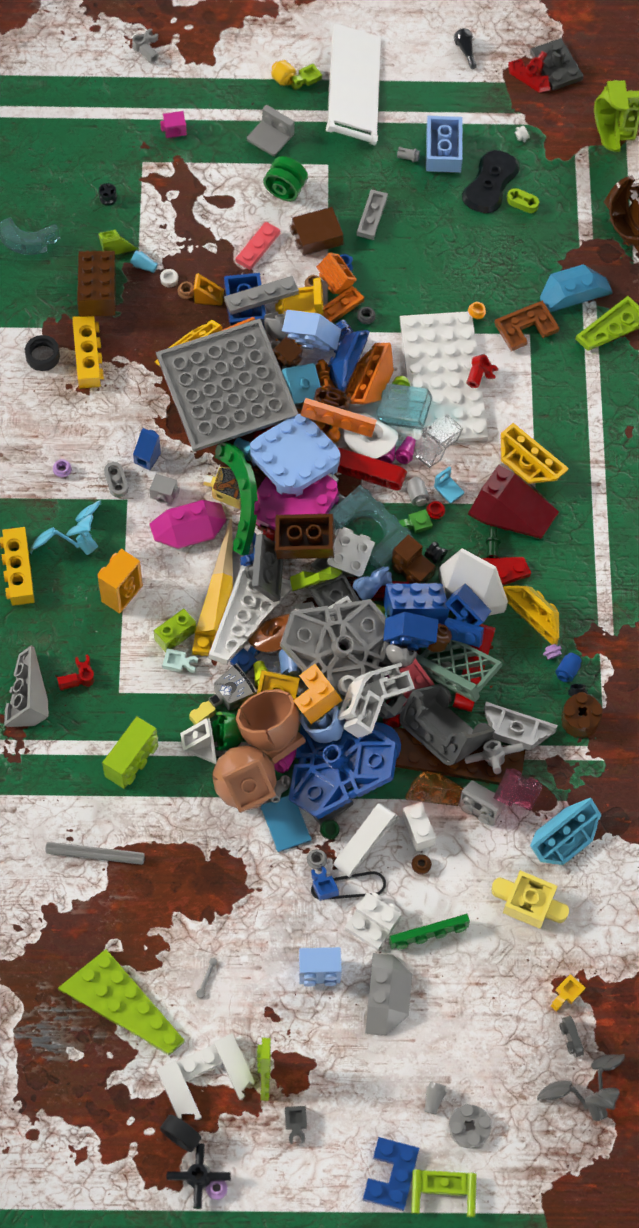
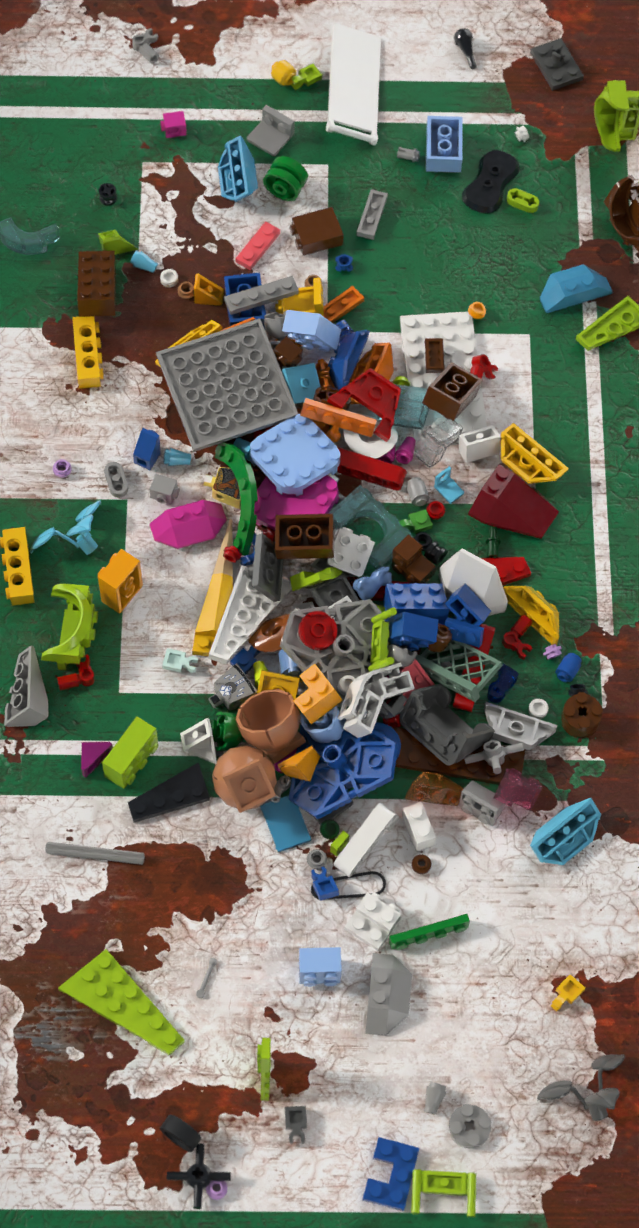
(42, 365): black tyre -> none
(76, 626): none -> lime piece
(93, 755): none -> magenta slope
(173, 794): none -> black wing
(175, 457): none -> medium azure cone
(175, 630): lime brick -> none
(176, 1074): white wedge -> none
(205, 710): light yellow piece -> none
(232, 554): none -> red plate
(237, 171): none -> dark azure wedge
(301, 765): none -> light orange slope
(317, 630): none -> red tile
(336, 273): orange brick -> none
(339, 843): none -> lime plate
(366, 311): dark grey plate -> none
(376, 395): none -> red wing
(379, 642): none -> lime plate
(424, 537): none -> black plate
(434, 355): none -> reddish brown plate
(452, 391): none -> reddish brown brick
(479, 444): none -> white brick
(500, 688): none -> clear blue leg
(511, 638): none -> red bar
(512, 324): dark orange plate -> none
(530, 899): light yellow brick -> none
(531, 73): red piece -> none
(538, 708): none -> white tile
(574, 1043): dark grey plate -> none

